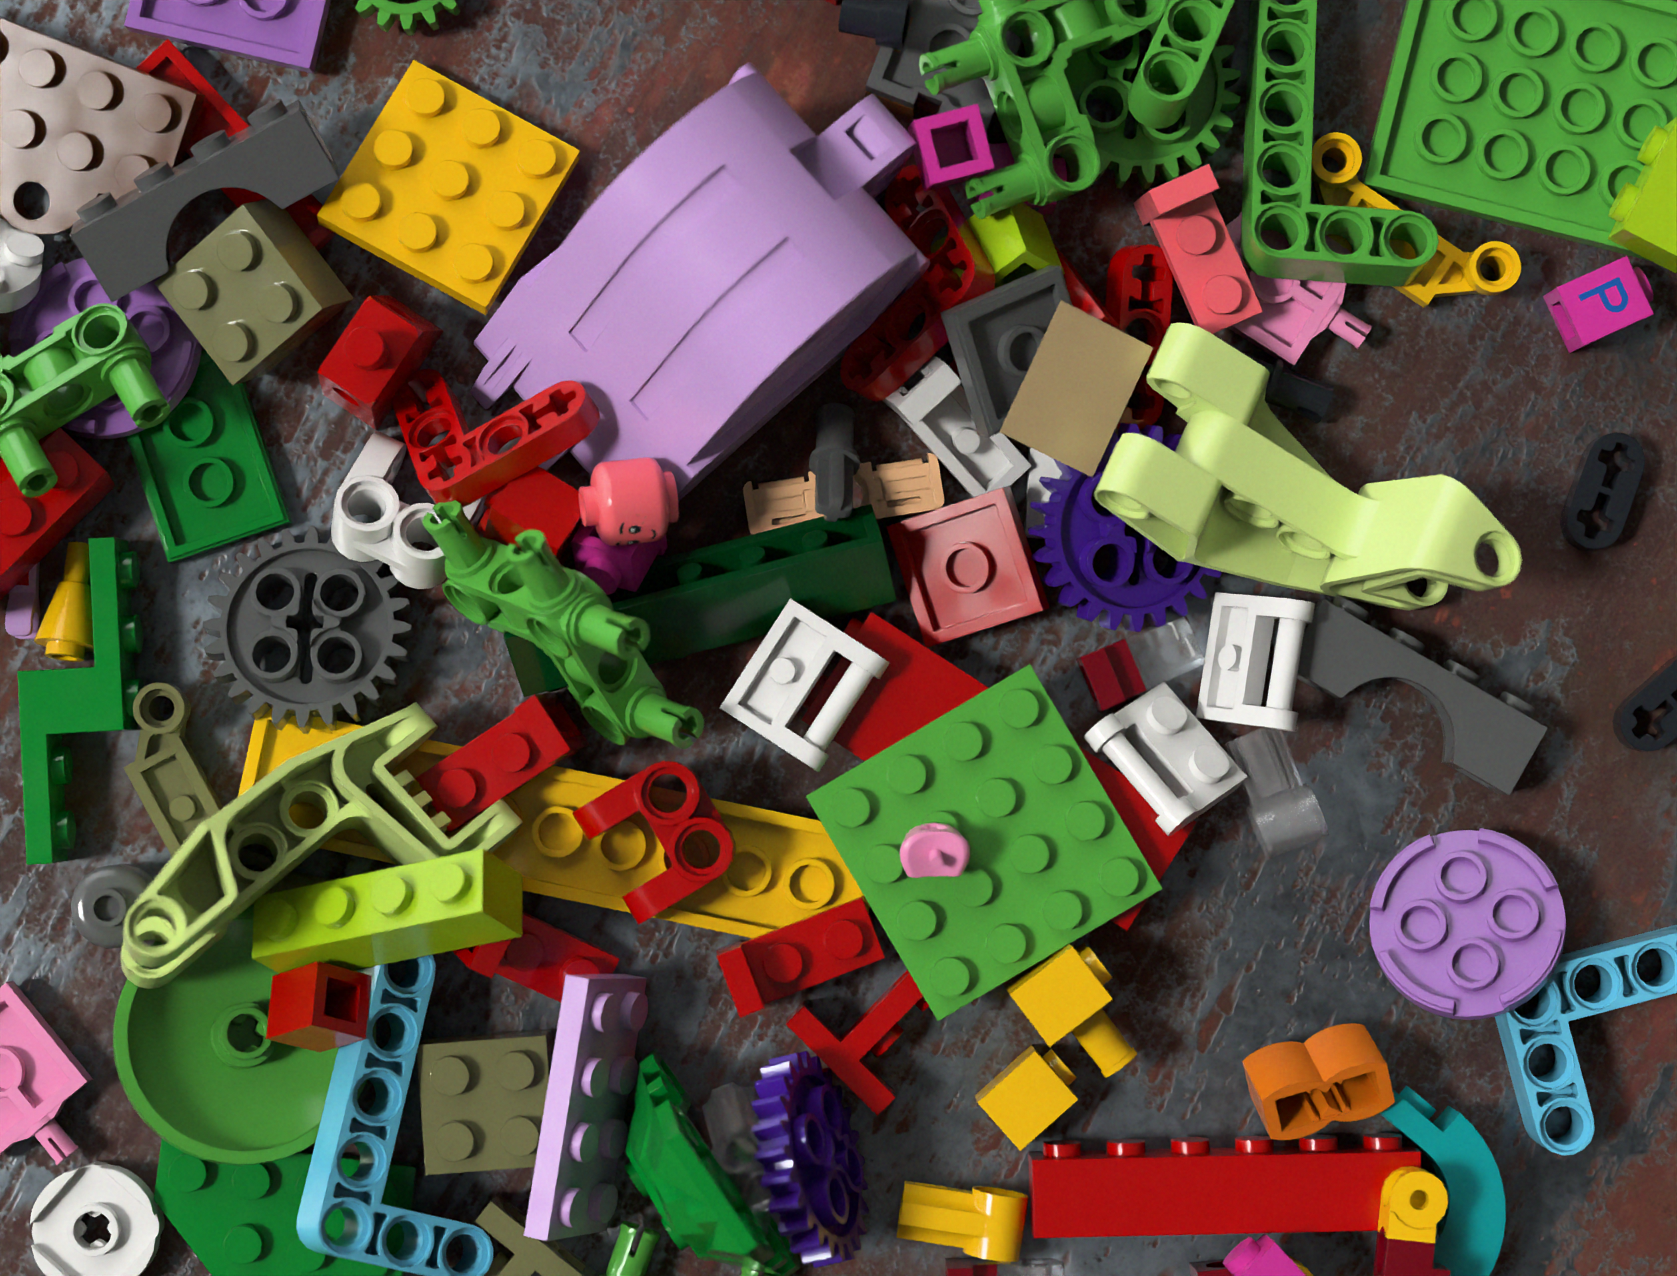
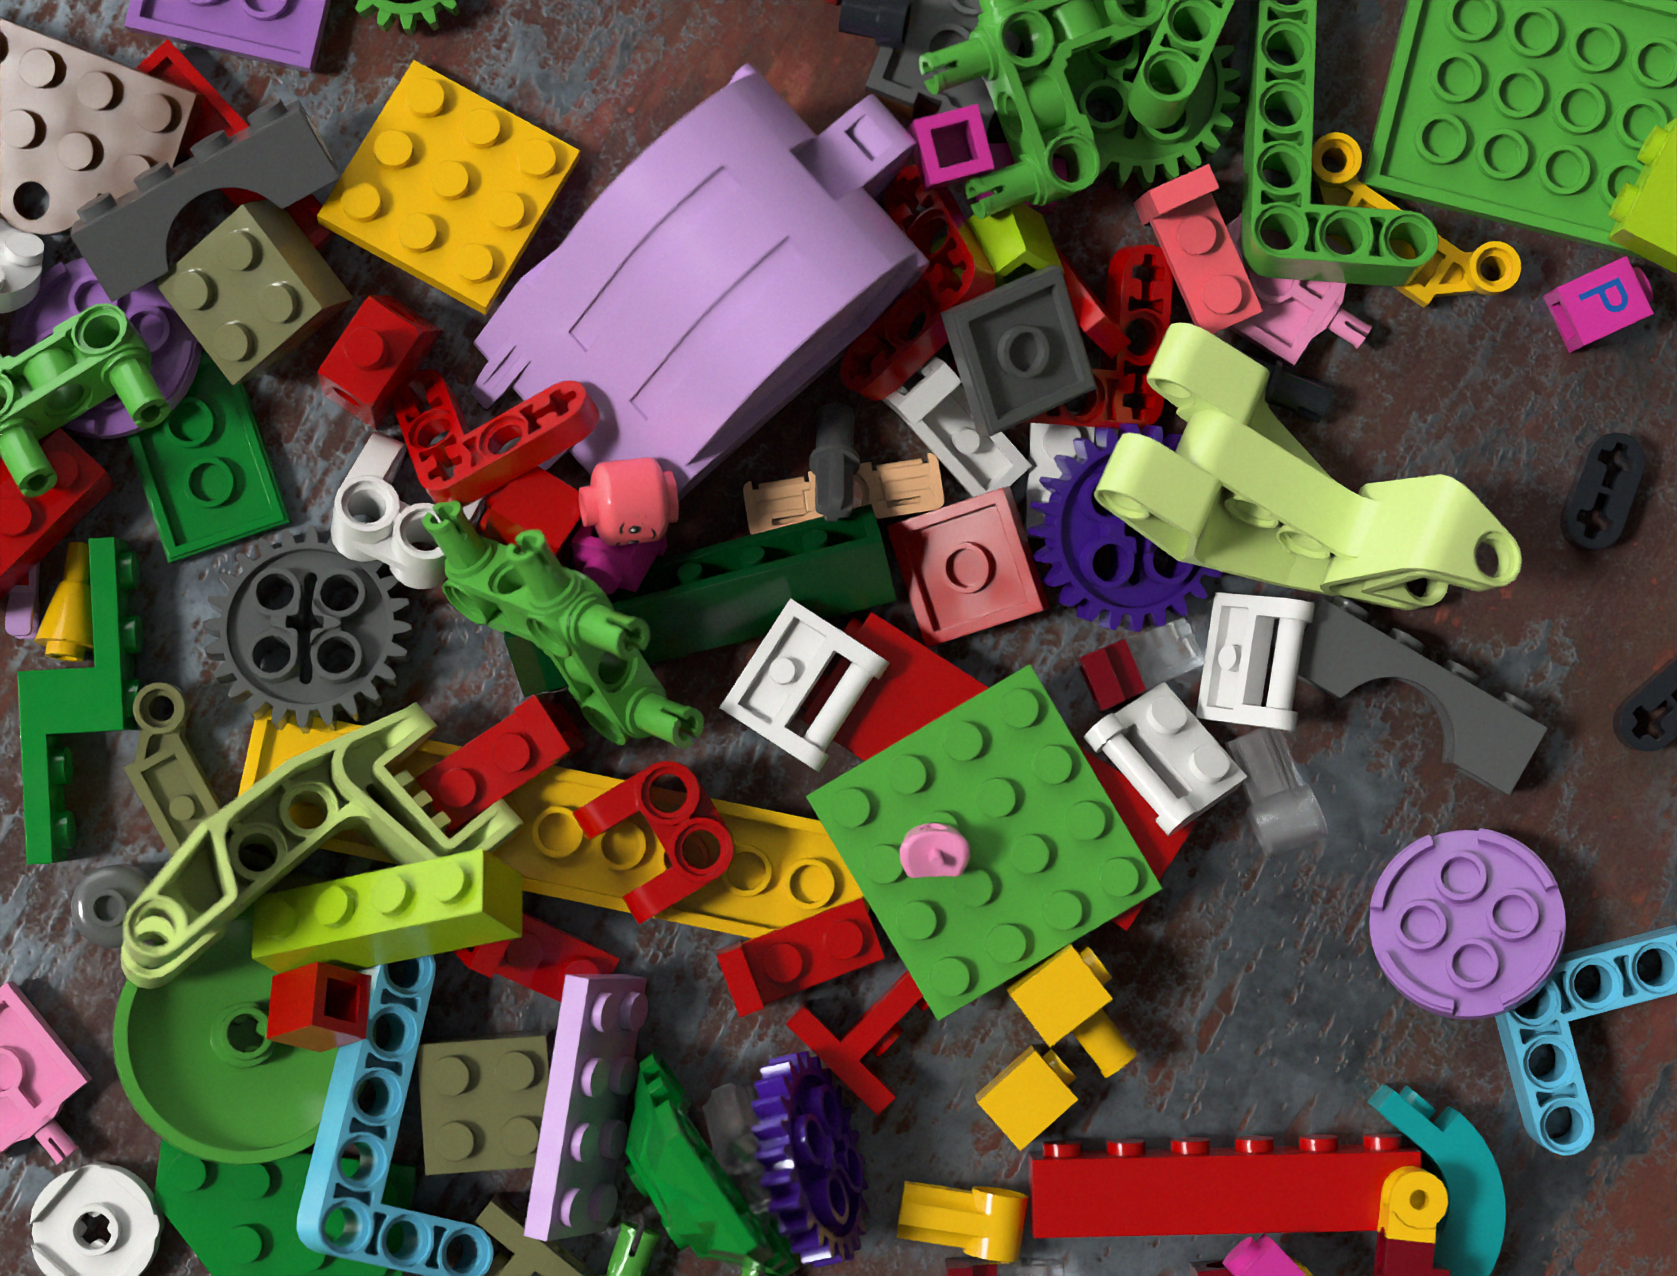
(1076, 389): tan sticker -> none
(1324, 1079): orange brick -> none

